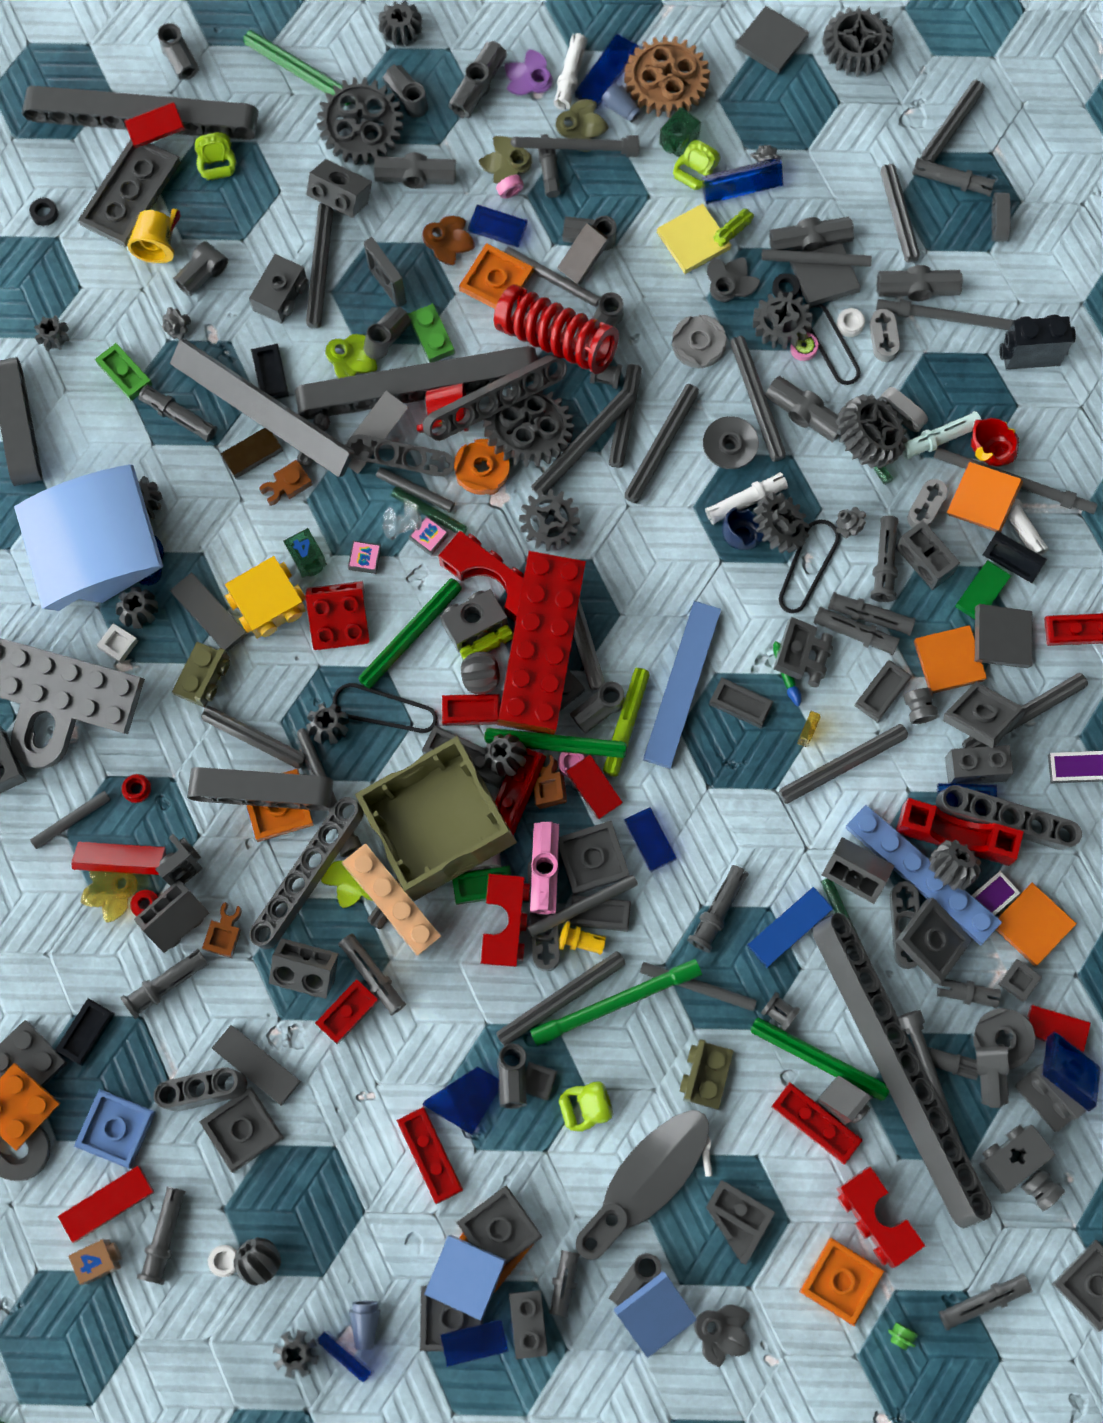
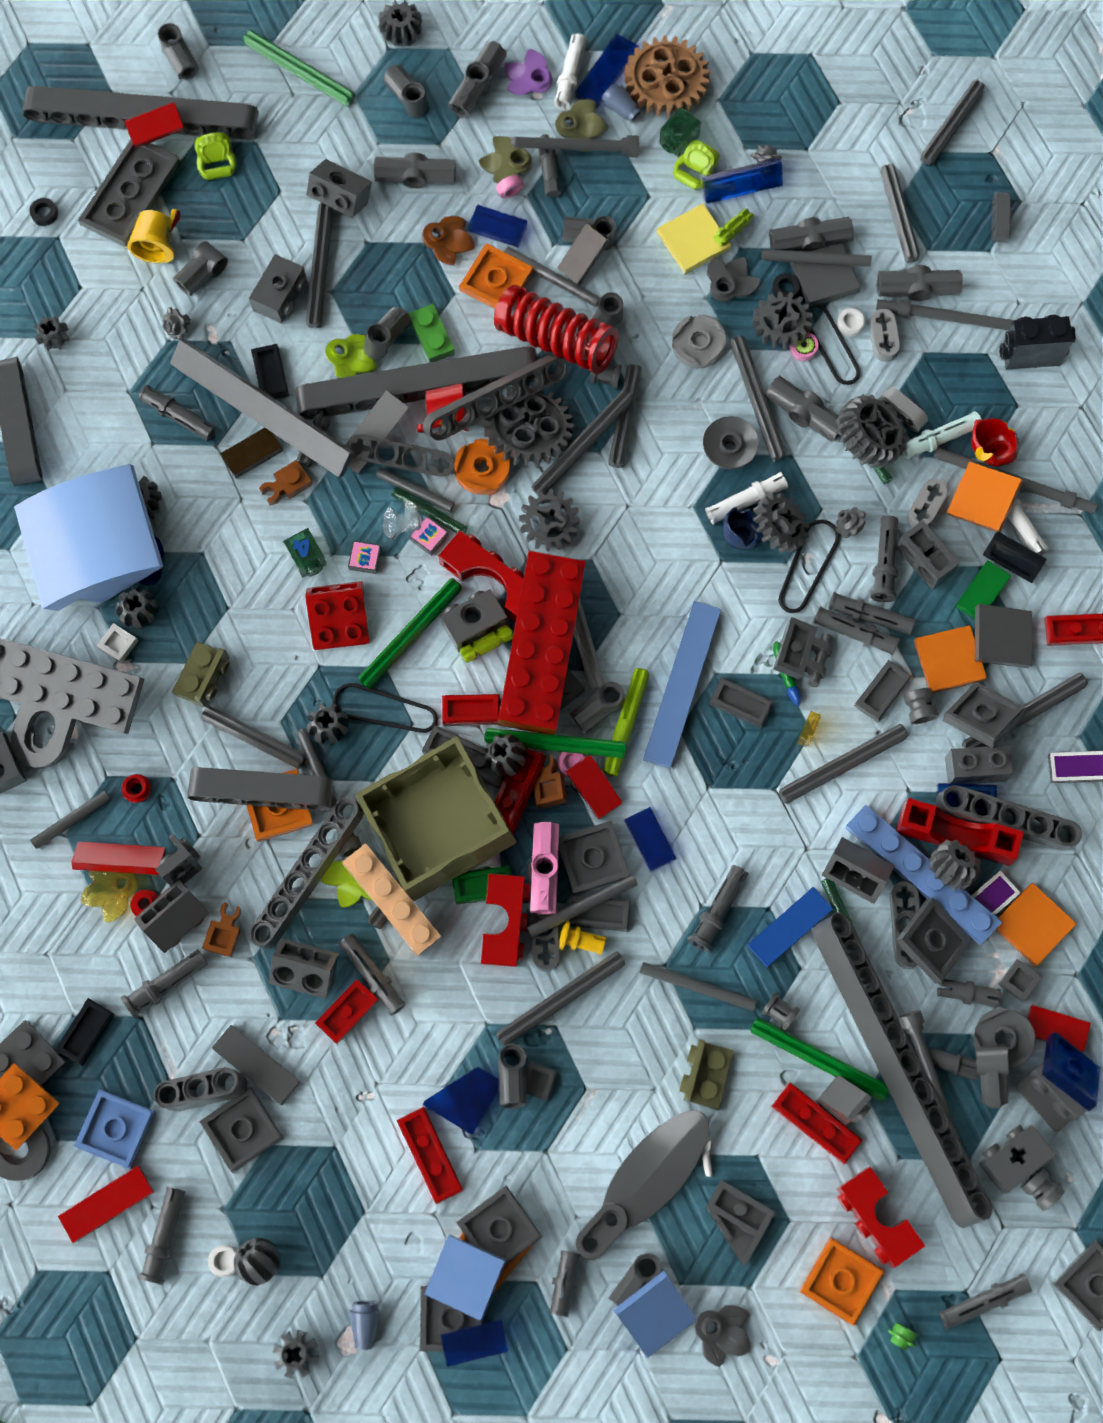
(95, 1261): medium nougat brick -> none
(123, 371): bright green plate -> none
(208, 612): dark grey tile -> none
(265, 598): yellow brick -> none
(345, 1356): clear blue tile -> none
(364, 97): dark grey gear -> none
(385, 272): dark grey tile -> none
(480, 673): dark grey piece -> none
(528, 1324): dark grey brick -> none
(555, 1028): green piece -> none
(593, 1102): lime piece -> none
(661, 443): dark grey axle -> none
(772, 39): dark grey tile -> none
(858, 41): dark grey gear -> none
(954, 177): dark grey pin -> none

